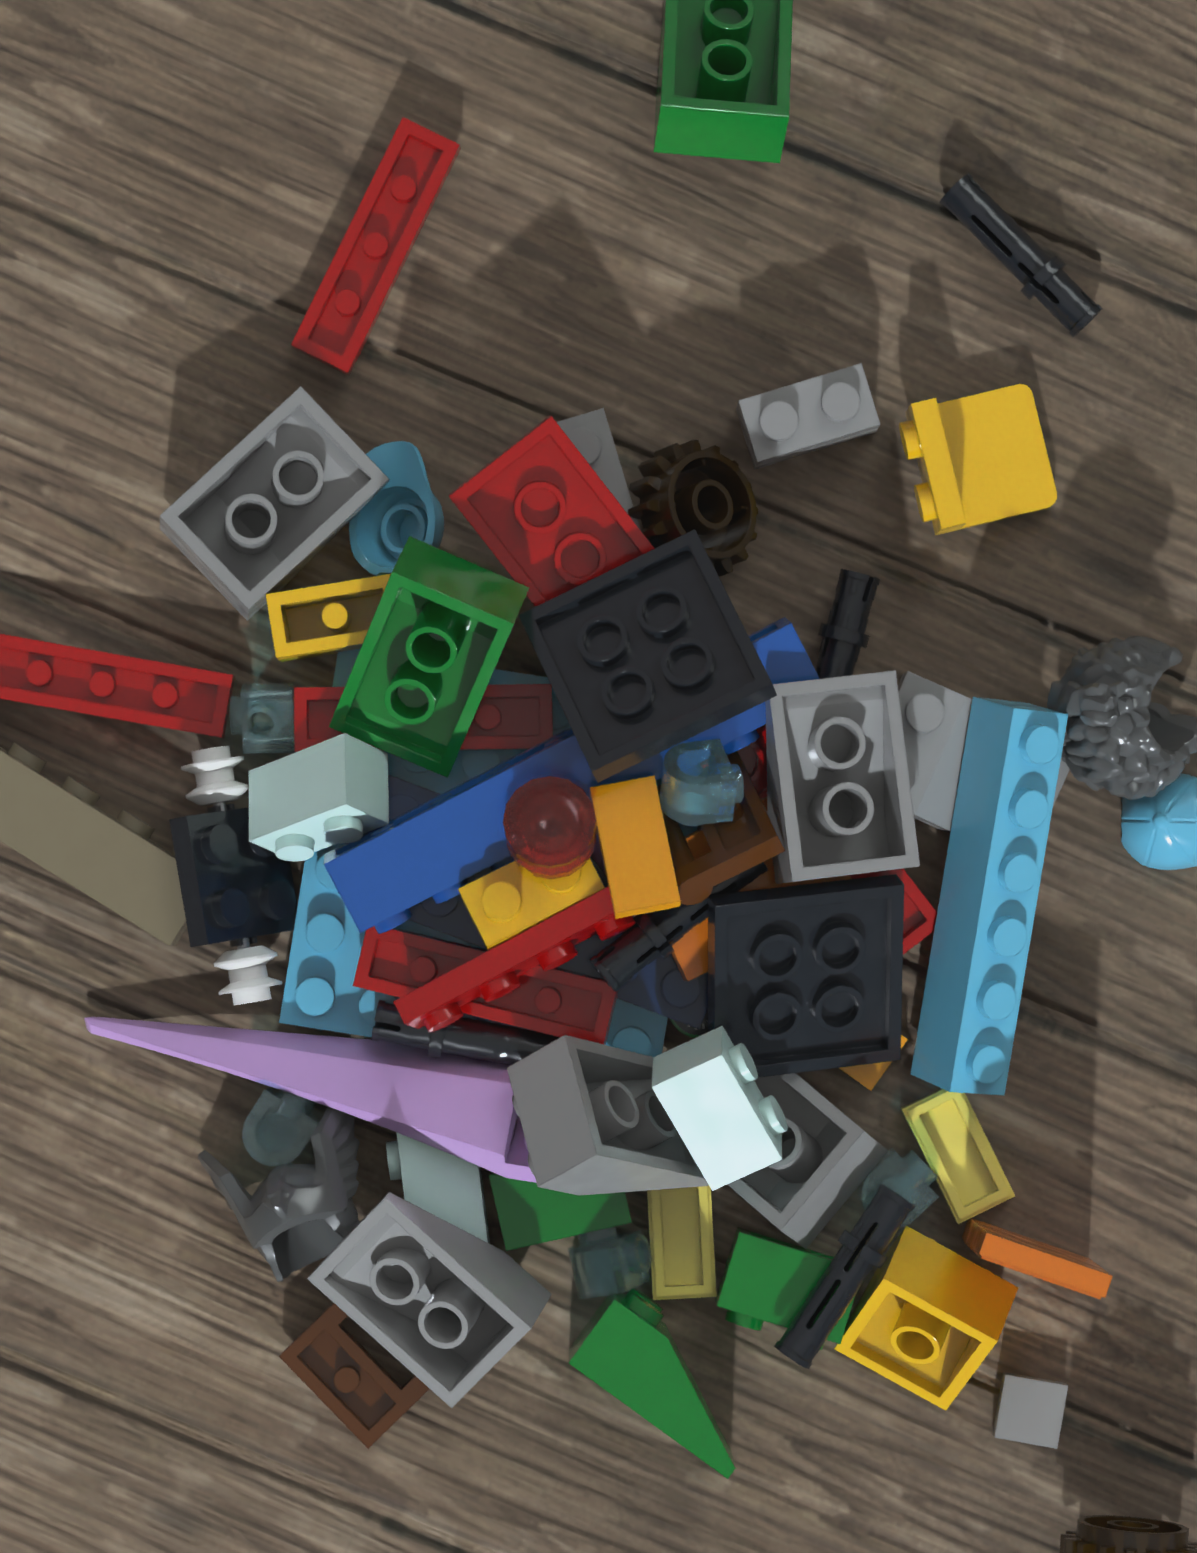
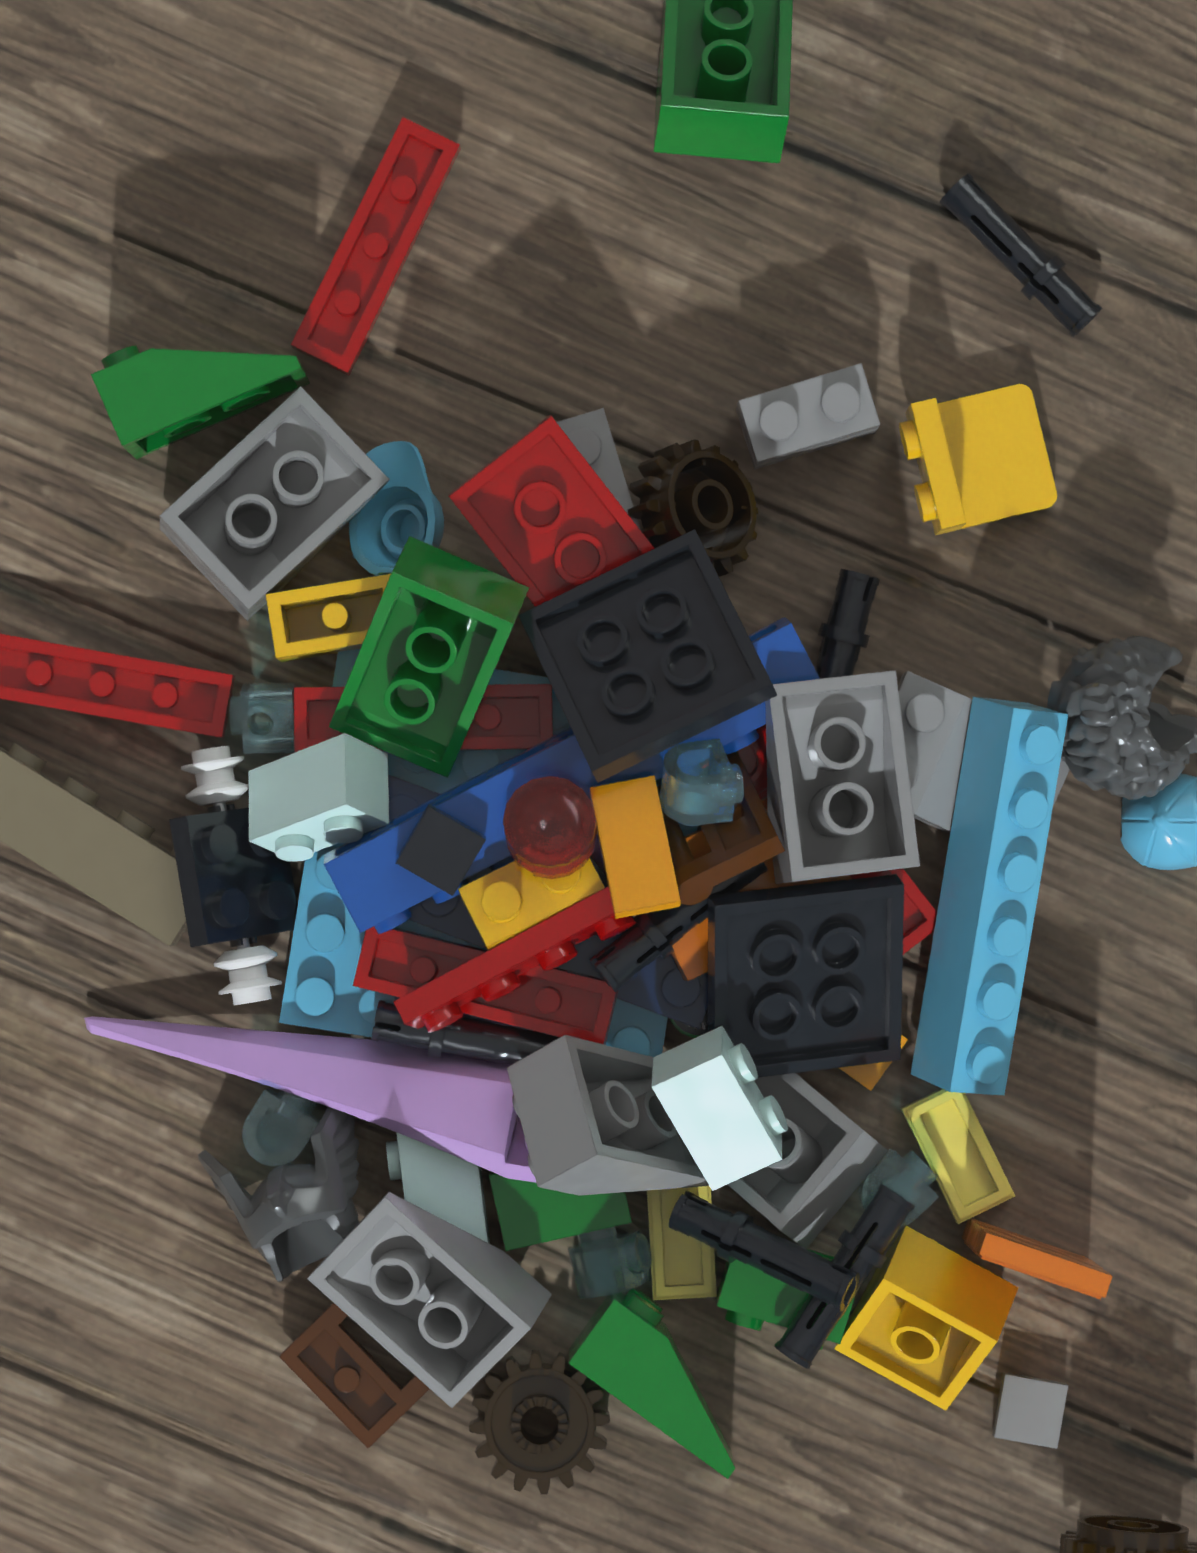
(177, 393): none -> green slope
(440, 849): none -> black tile
(531, 1455): none -> dark brown gear
(742, 1240): none -> black pin

